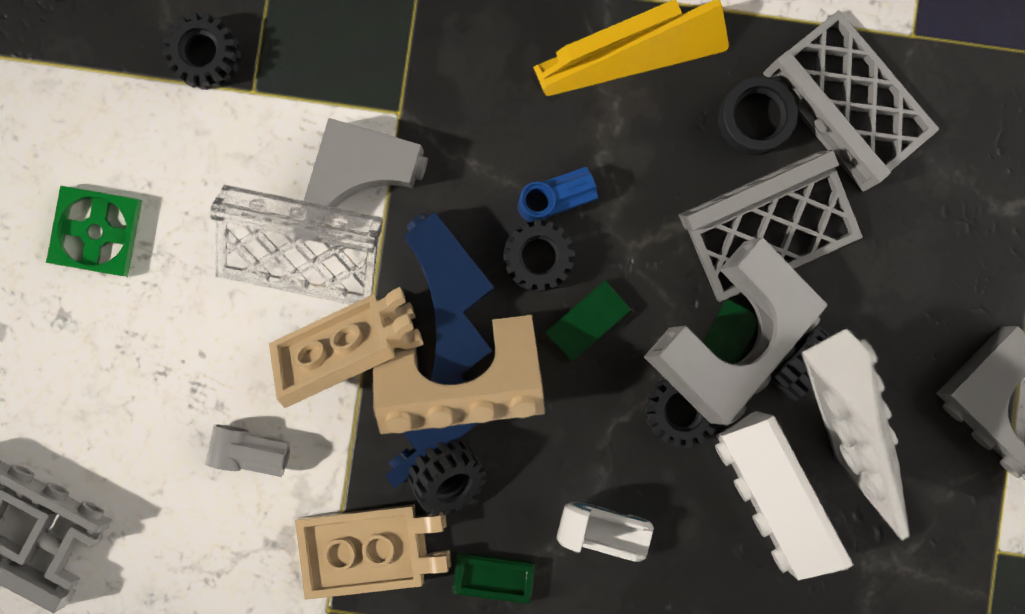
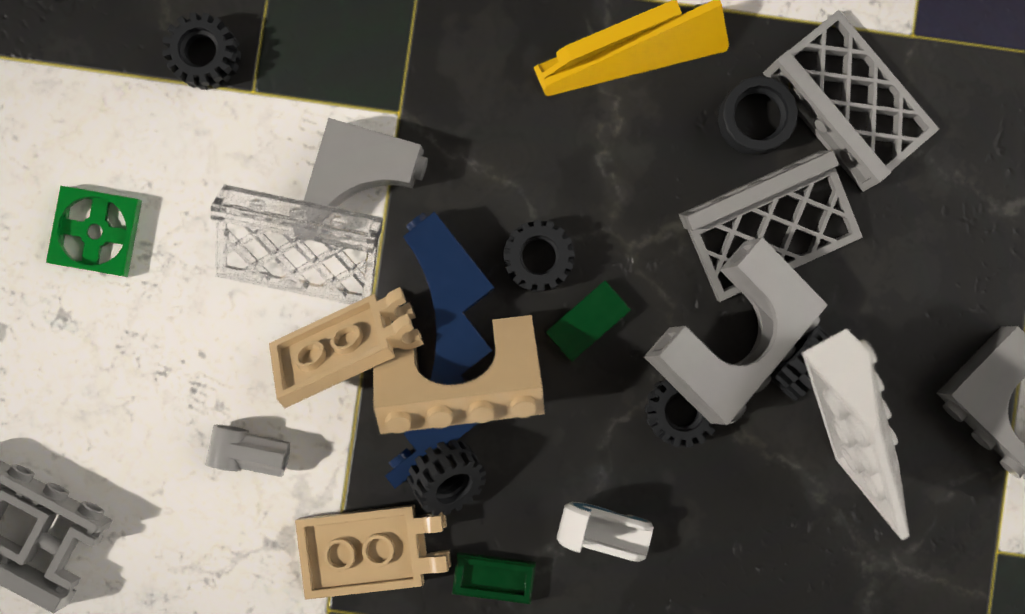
(559, 193): blue piece -> none
(730, 332): dark green tile -> none
(781, 497): white slope -> none

